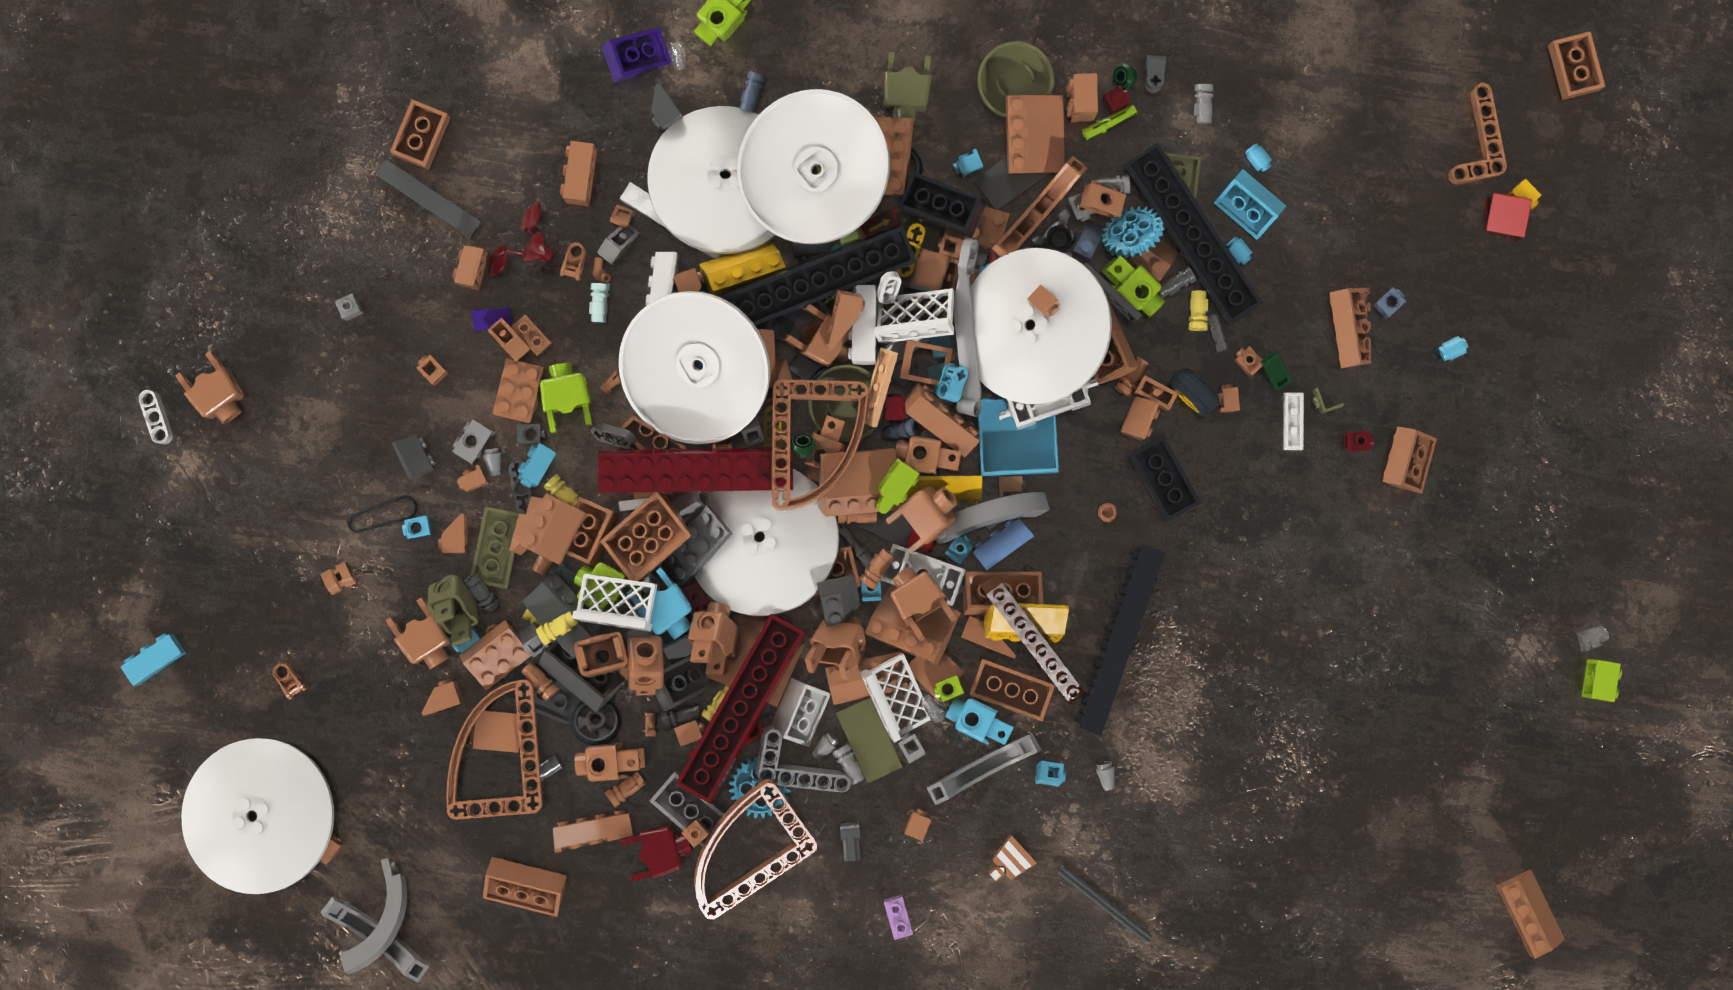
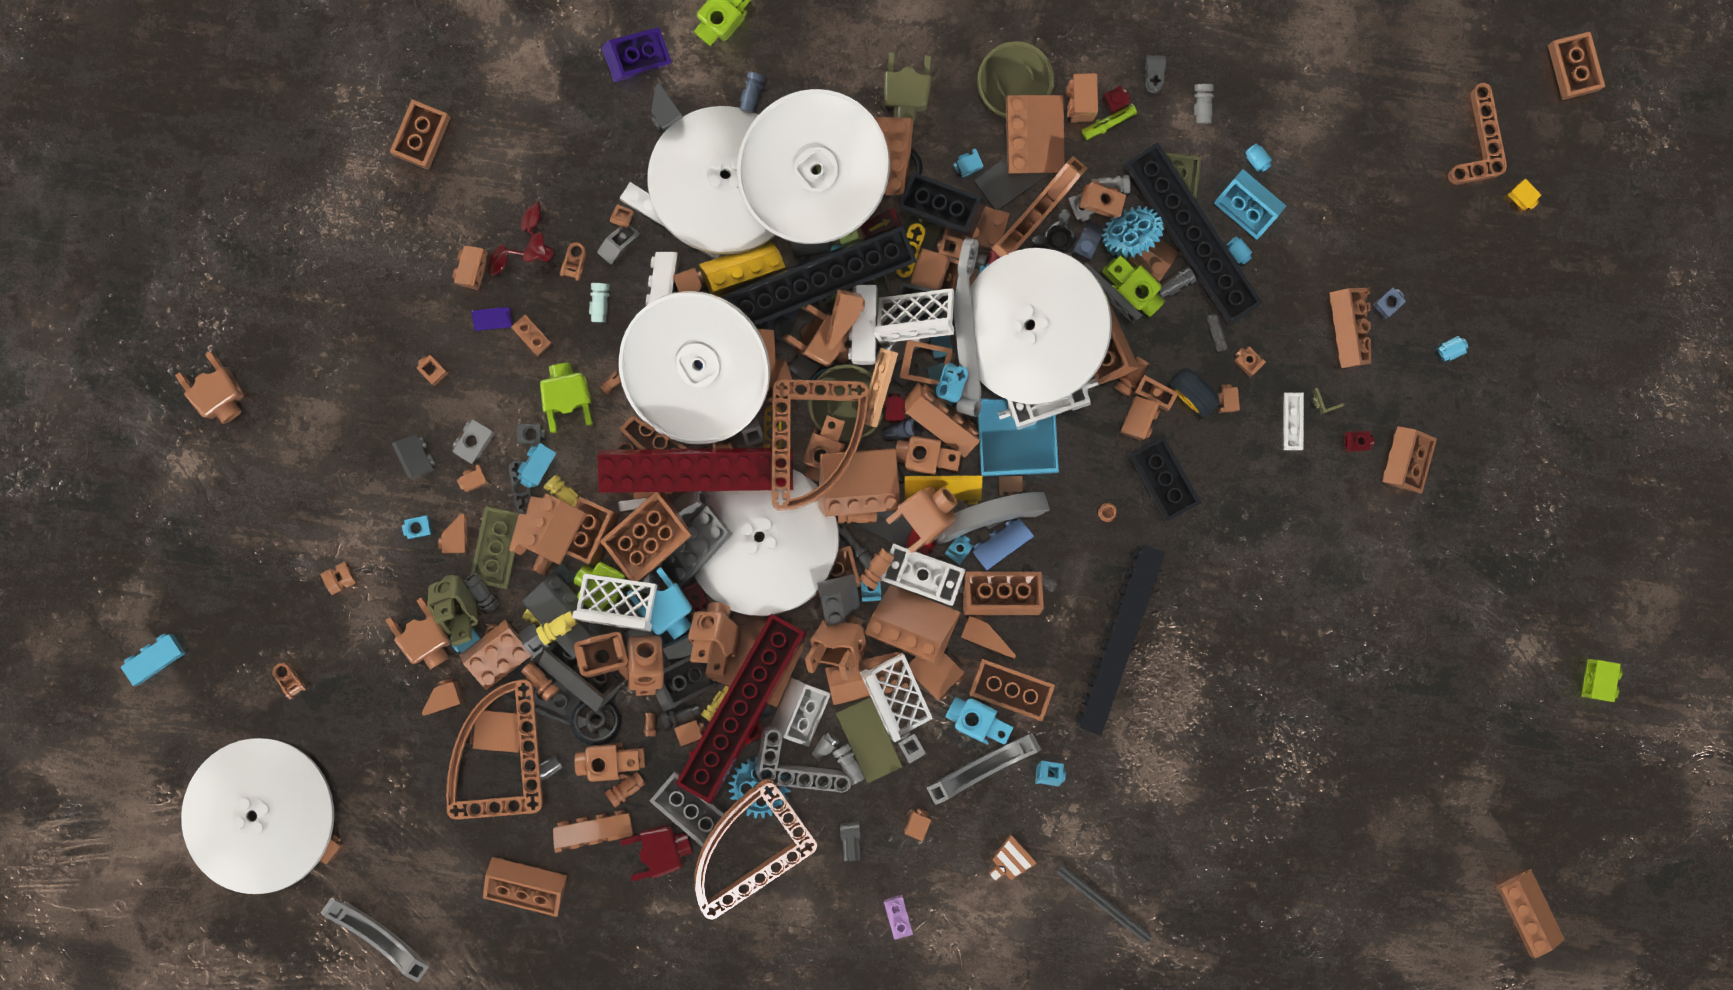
(148, 411): white beam -> none
(349, 307): light grey brick -> none
(383, 524): black piece -> none
(388, 926): light grey arch -> none
(428, 198): dark grey tile -> none
(492, 459): light grey cone -> none
(508, 339): nougat brick -> none
(519, 391): nougat brick -> none
(579, 173): nougat brick -> none
(598, 271): nougat arm -> none
(614, 435): dark grey beam -> none
(678, 55): clear cone -> none
(695, 832): nougat brick -> none
(803, 445): dark green cone -> none
(888, 287): white plate -> none
(896, 485): lime hinge -> none
(918, 597): nougat piece -> none
(933, 708): clear cone -> none
(957, 689): lime brick -> none
(1032, 639): brick -> none
(1044, 302): nougat brick -> none
(1049, 620): yellow slope -> none
(1106, 774): light grey cone -> none
(1124, 76): dark green cone -> none
(1198, 311): light yellow axle -> none
(1276, 371): dark green tile -> none
(1509, 214): tile -> none
(1592, 637): clear brick -> none

